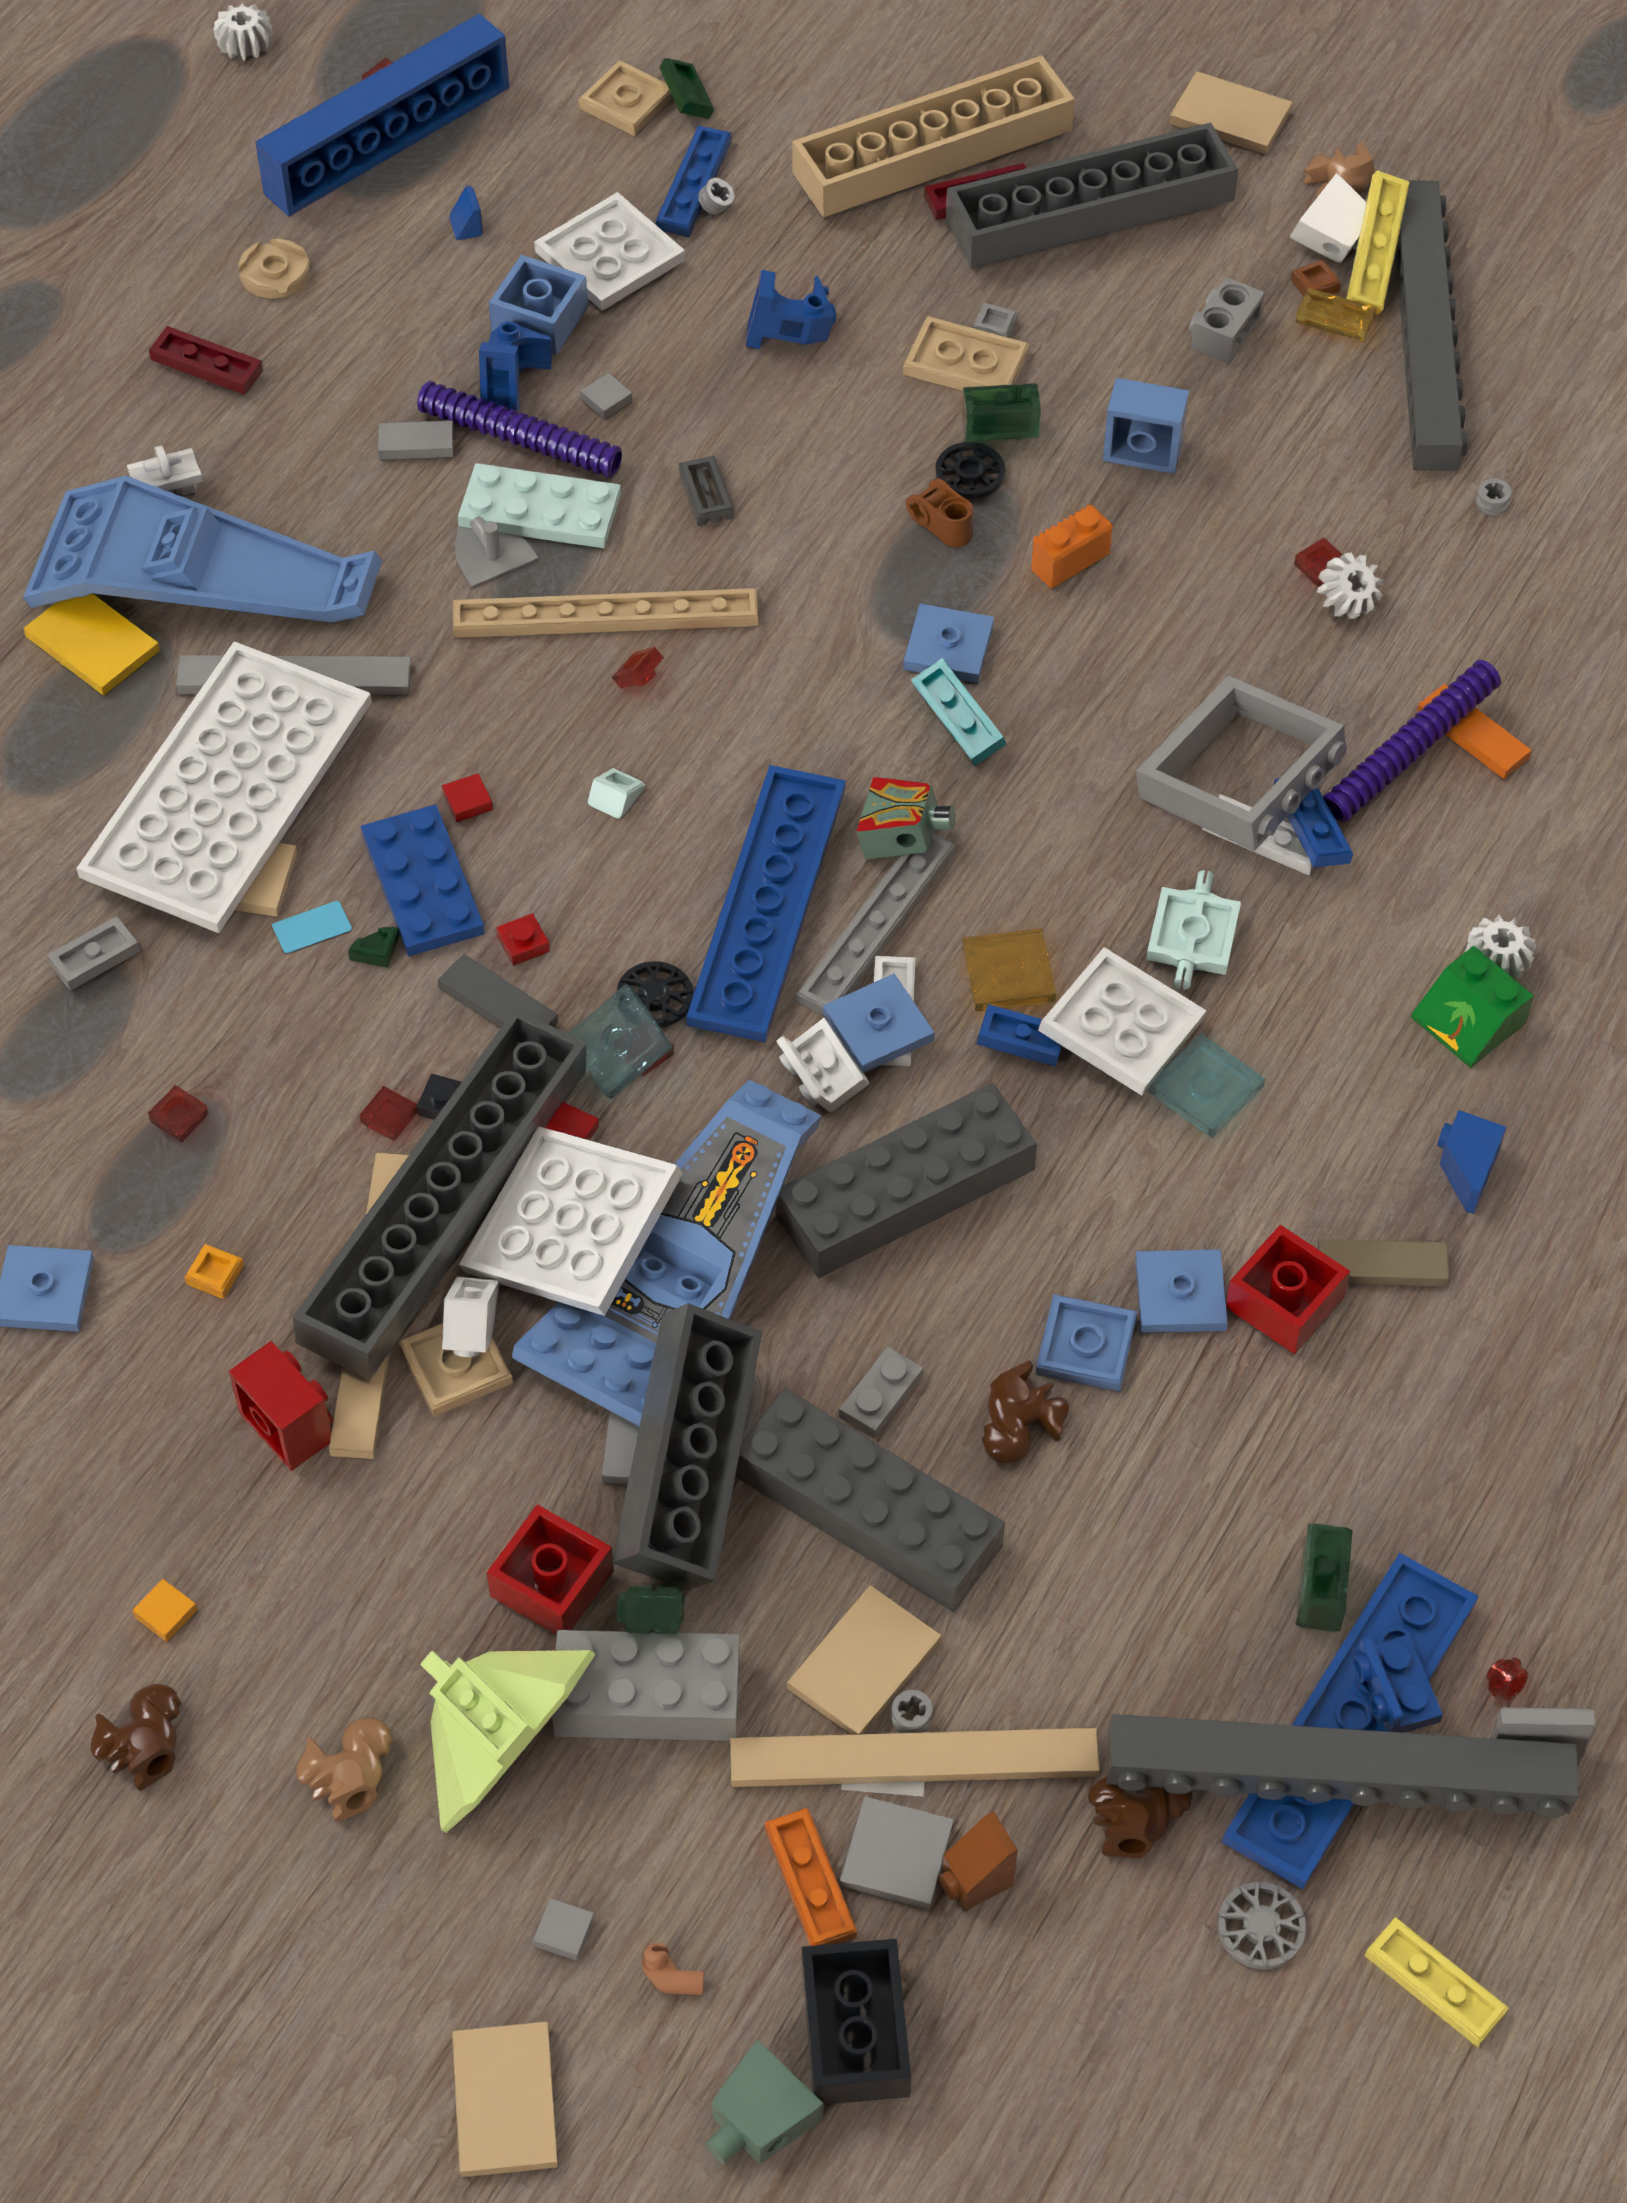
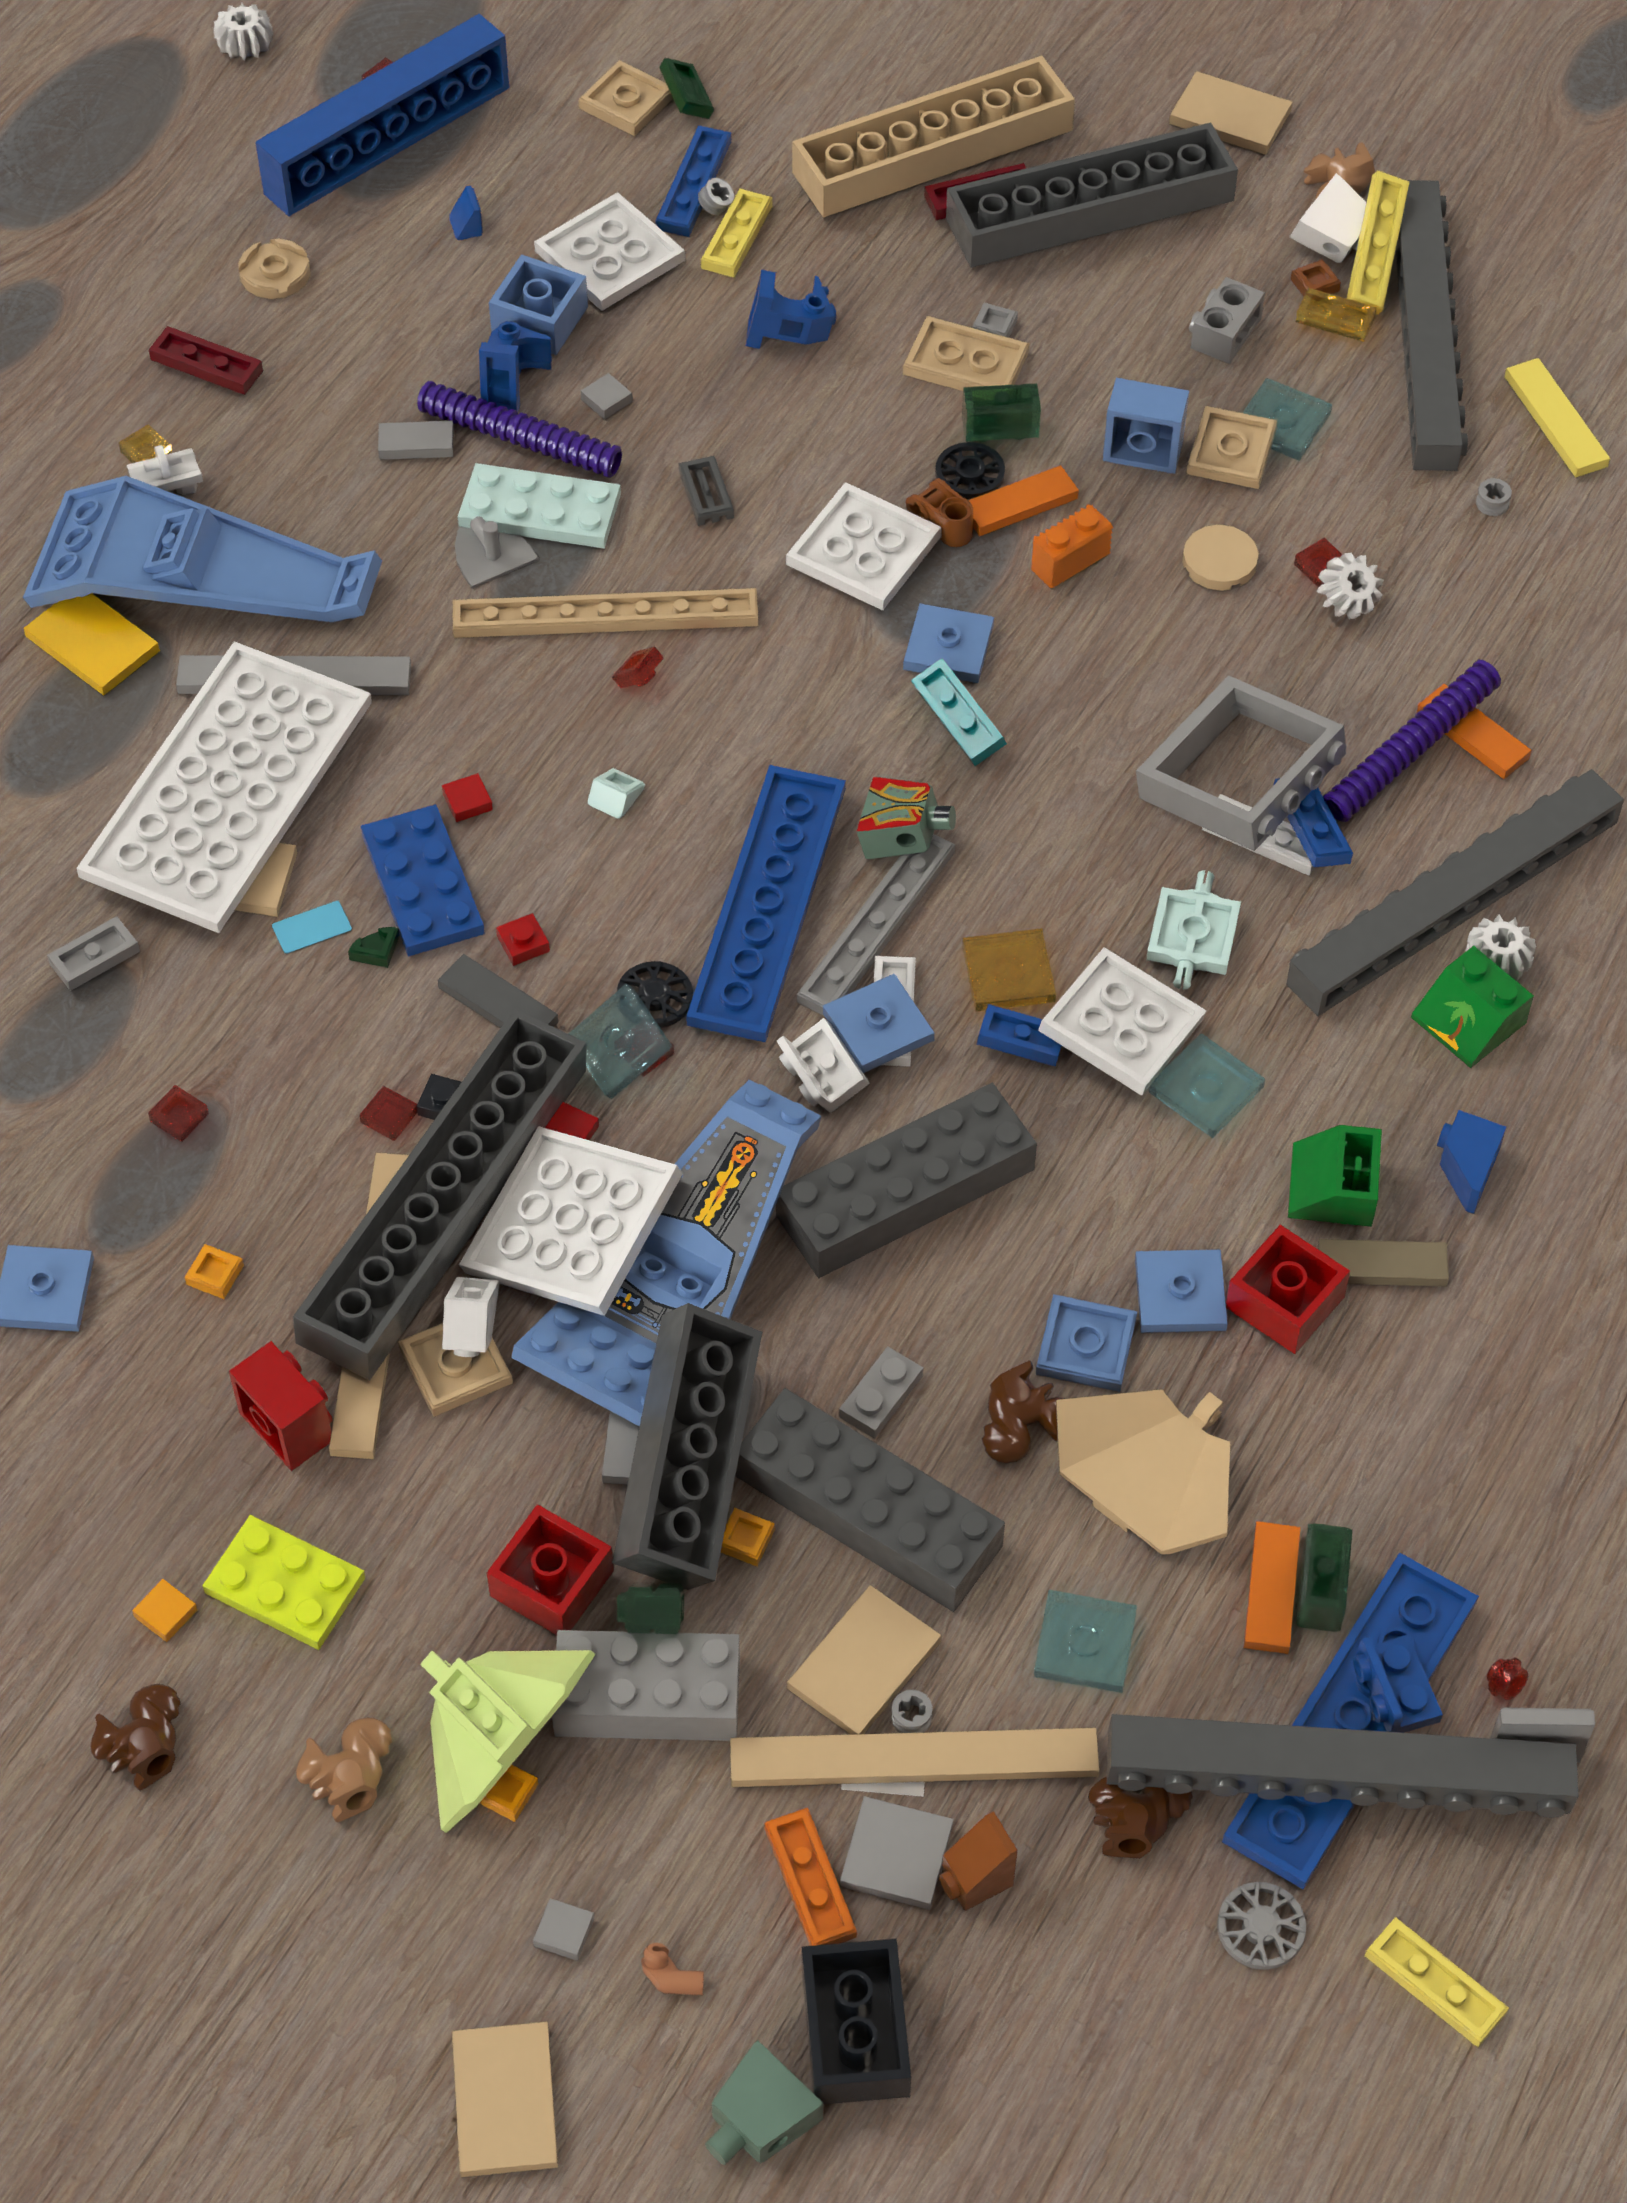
(141, 444): none -> clear yellow plate
(284, 1582): none -> neon yellow plate
(511, 1793): none -> light orange tile
(736, 233): none -> light yellow tile
(747, 1536): none -> light orange tile
(863, 546): none -> white plate
(1022, 500): none -> orange tile
(1085, 1641): none -> clear light blue tile
(1148, 1465): none -> tan panel
(1220, 557): none -> tan tile
(1232, 447): none -> tan tile
(1272, 1587): none -> orange tile
(1297, 416): none -> clear light blue tile
(1336, 1176): none -> green slope
(1453, 892): none -> dark grey brick
(1557, 417): none -> light yellow tile

